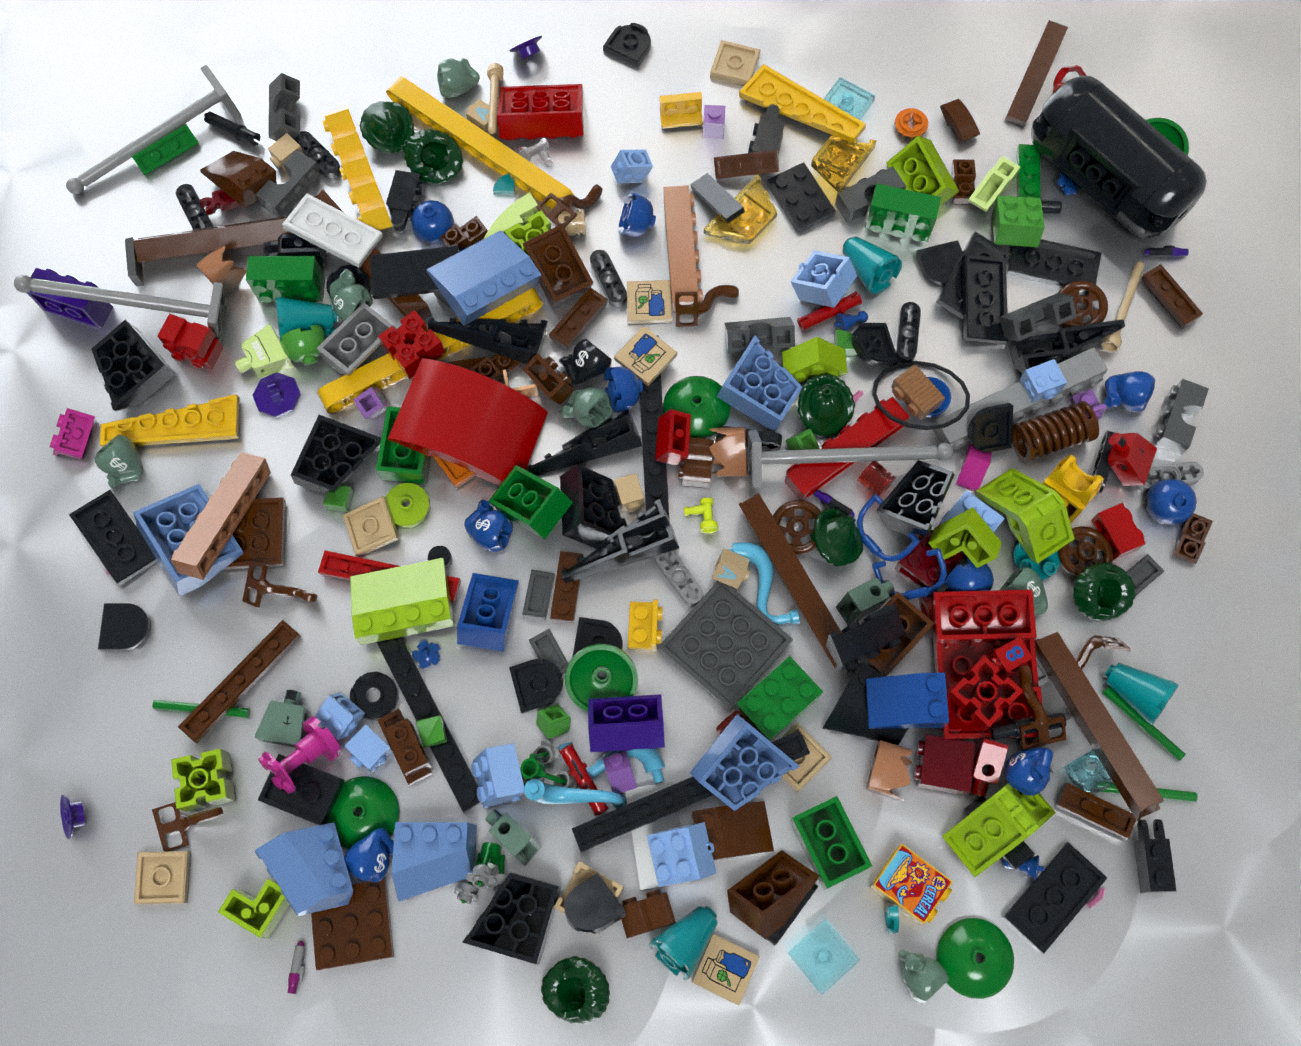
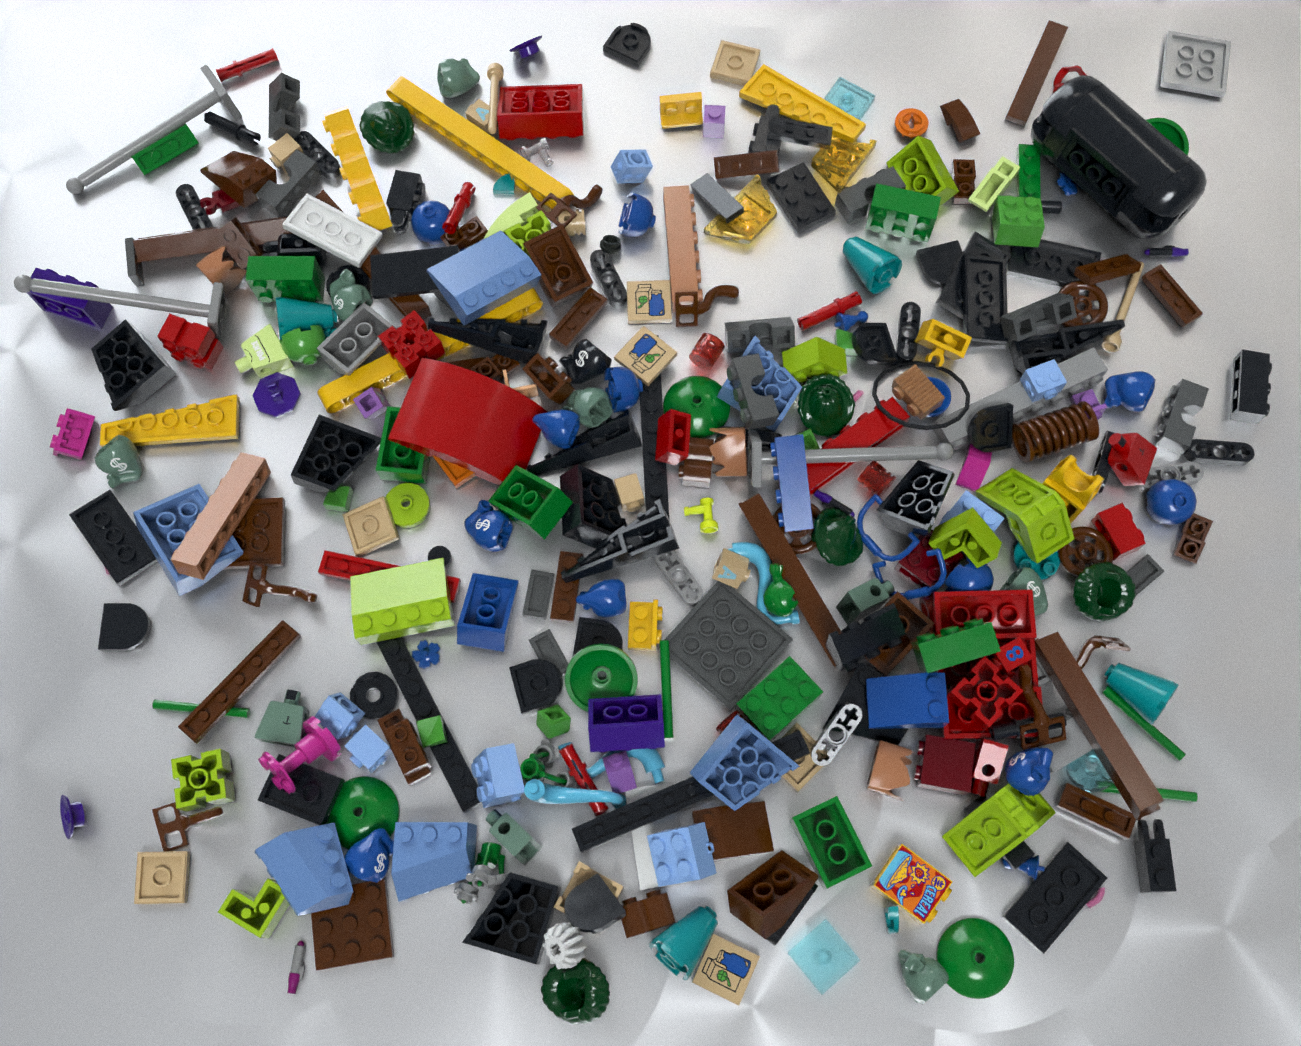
(238, 242): none -> reddish brown brick
(247, 64): none -> red pin
(433, 156): dark green piece -> none
(461, 202): none -> red pin
(558, 427): none -> blue piece
(564, 945): none -> white gear
(605, 598): none -> blue piece
(610, 244): none -> pearl dark grey plate
(666, 688): none -> green bar
(704, 353): none -> clear red piece
(755, 409): none -> dark grey arch
(779, 594): none -> green hair
(793, 483): none -> brick
(799, 132): none -> black tile
(819, 744): none -> beam
(823, 278): light blue brick -> none
(942, 341): none -> yellow brick
(955, 645): none -> green brick
(1107, 269): none -> reddish brown plate
(1195, 64): none -> light grey plate
(1228, 449): none -> black beam
(1250, 386): none -> black brick

